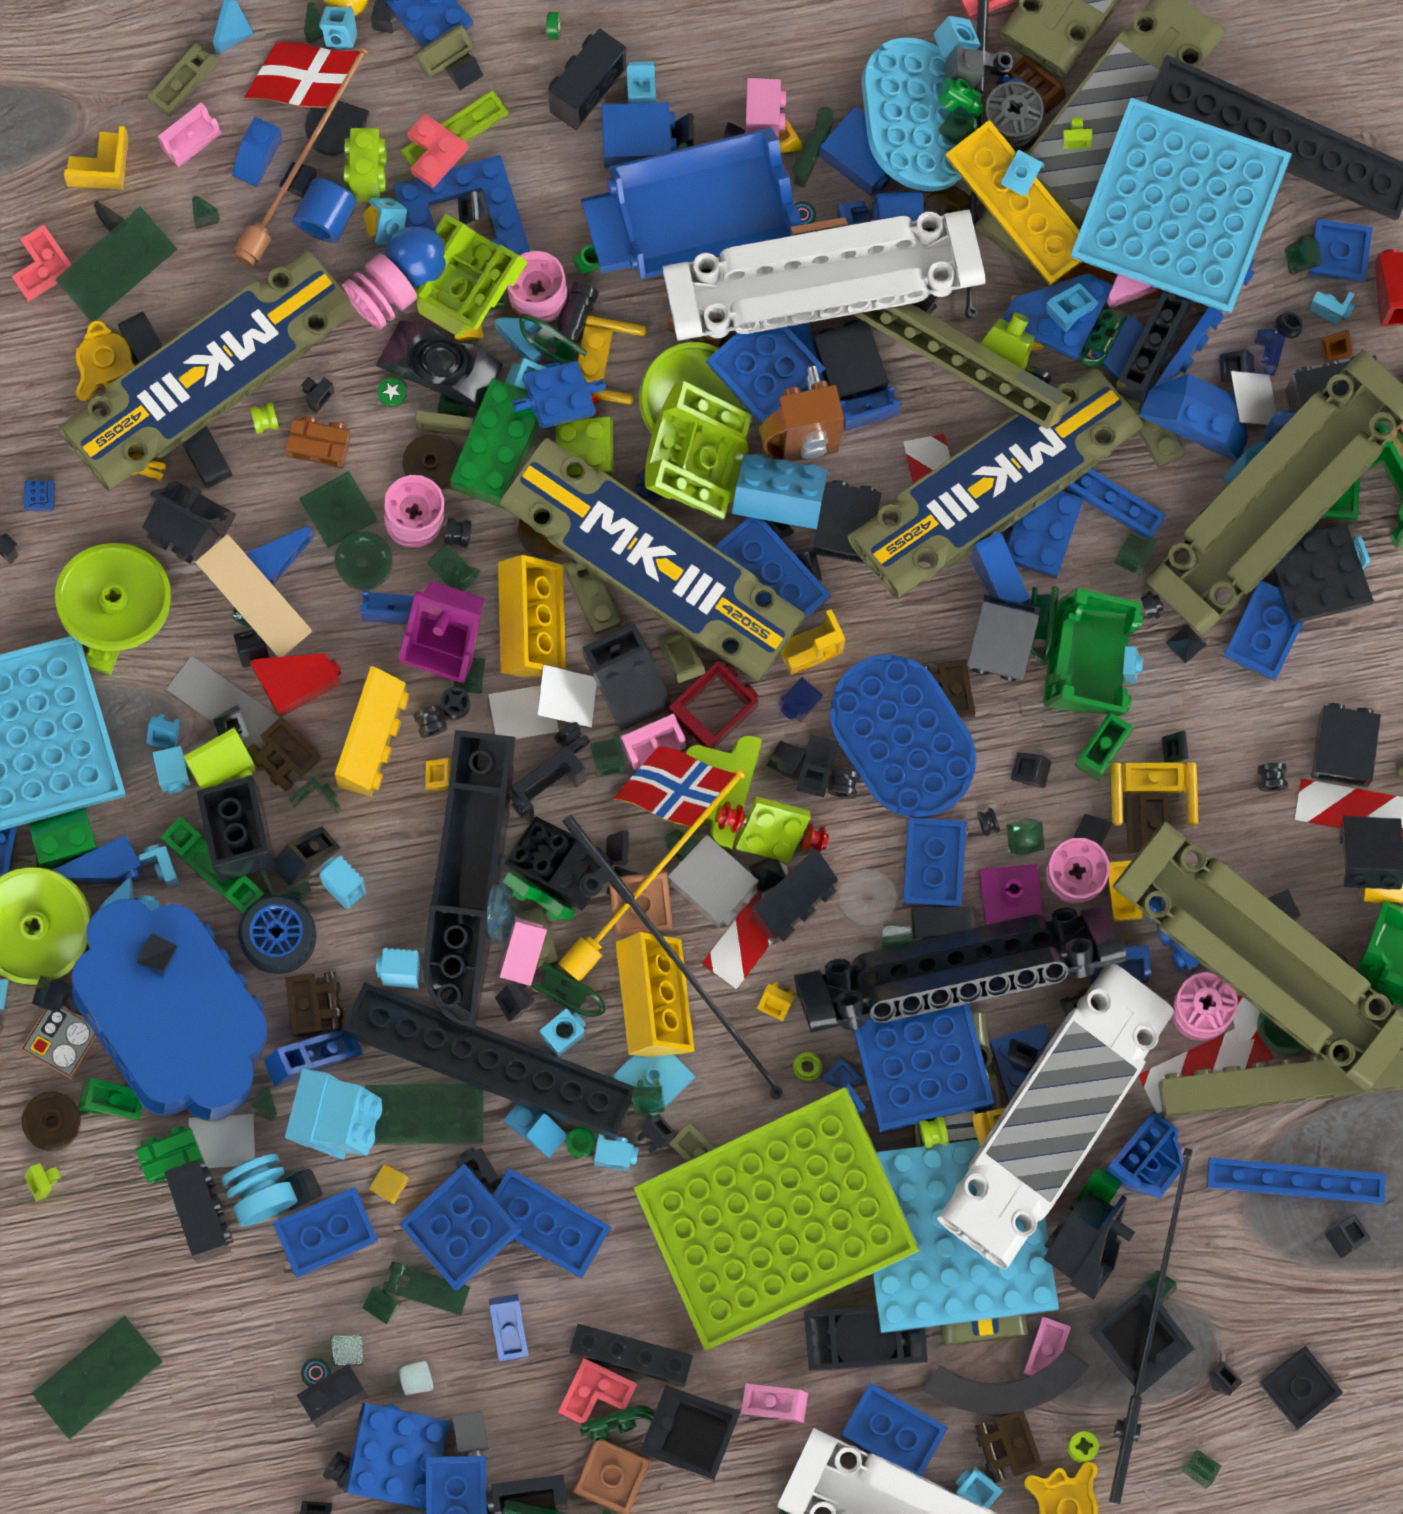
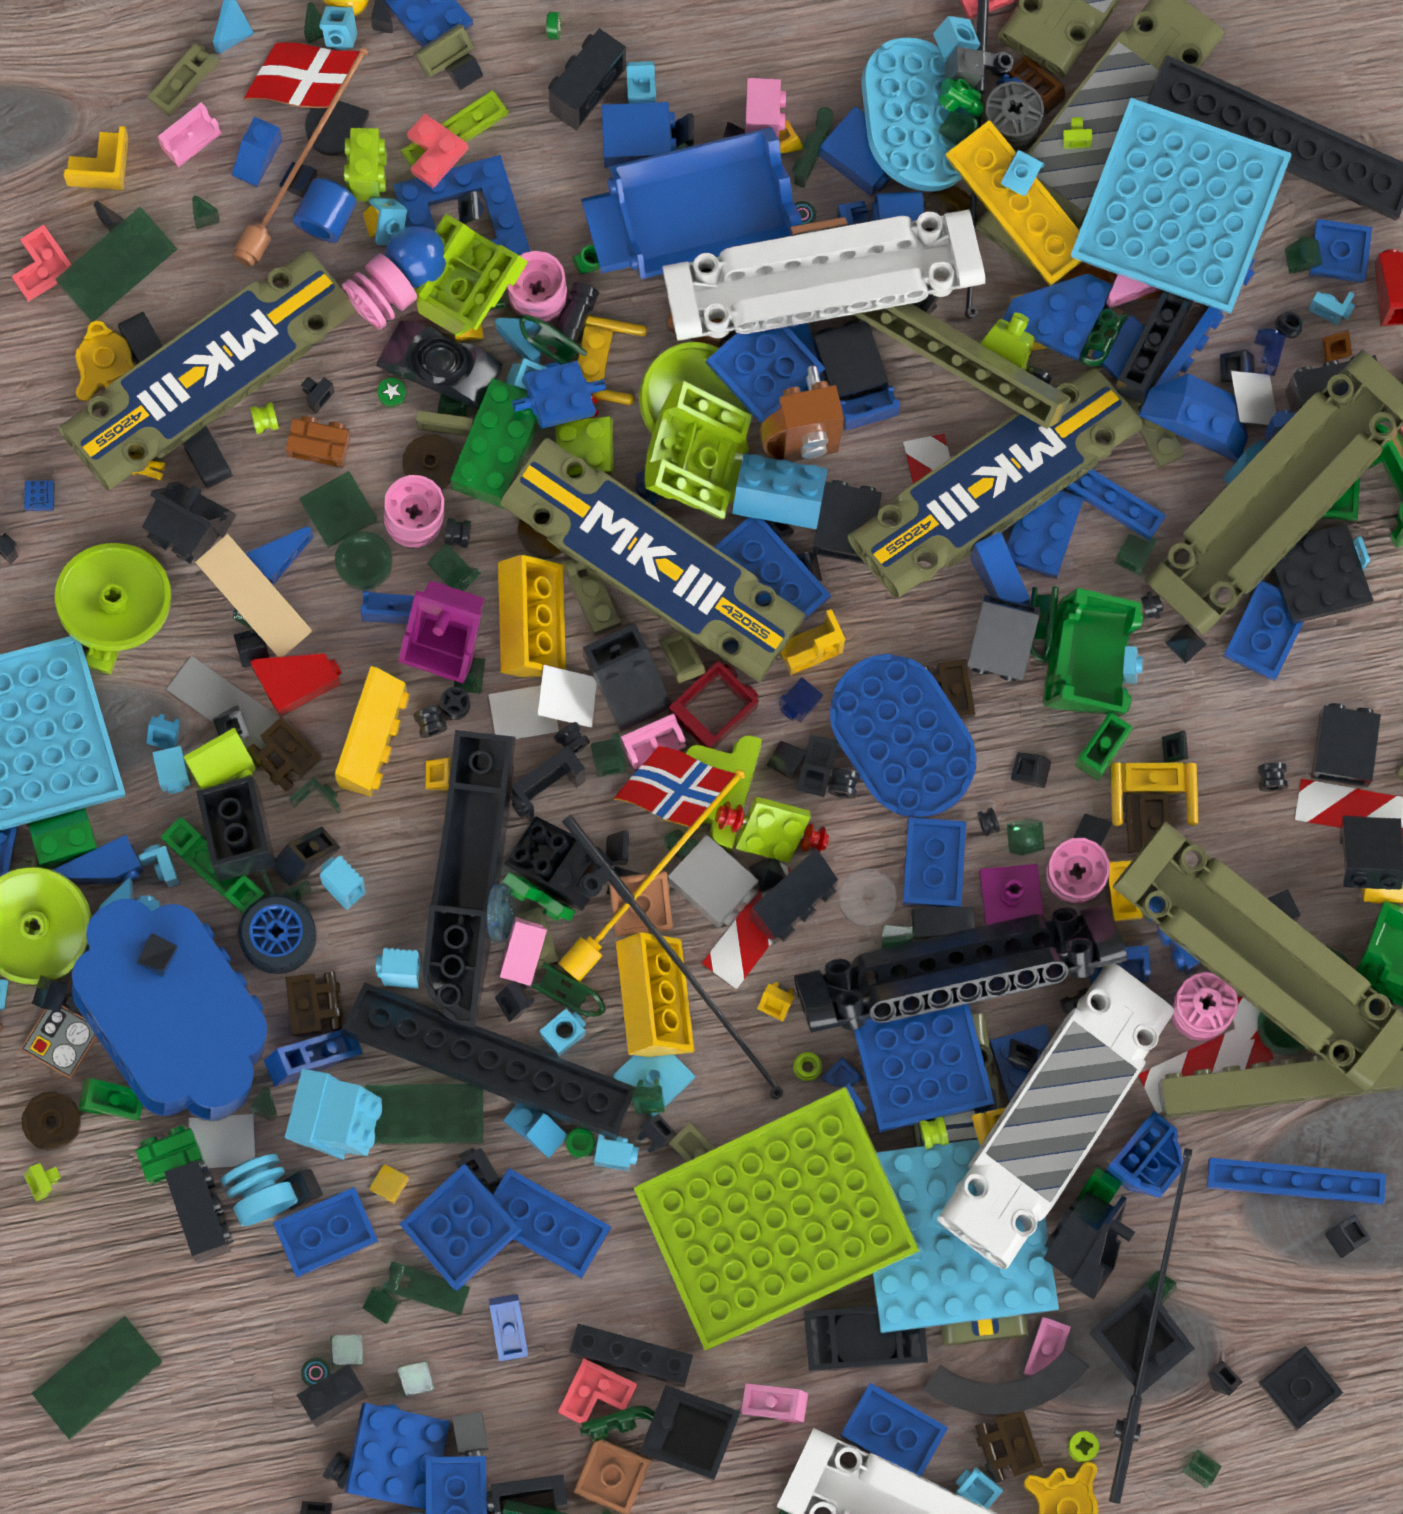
(1070, 306): dark azure slope -> none

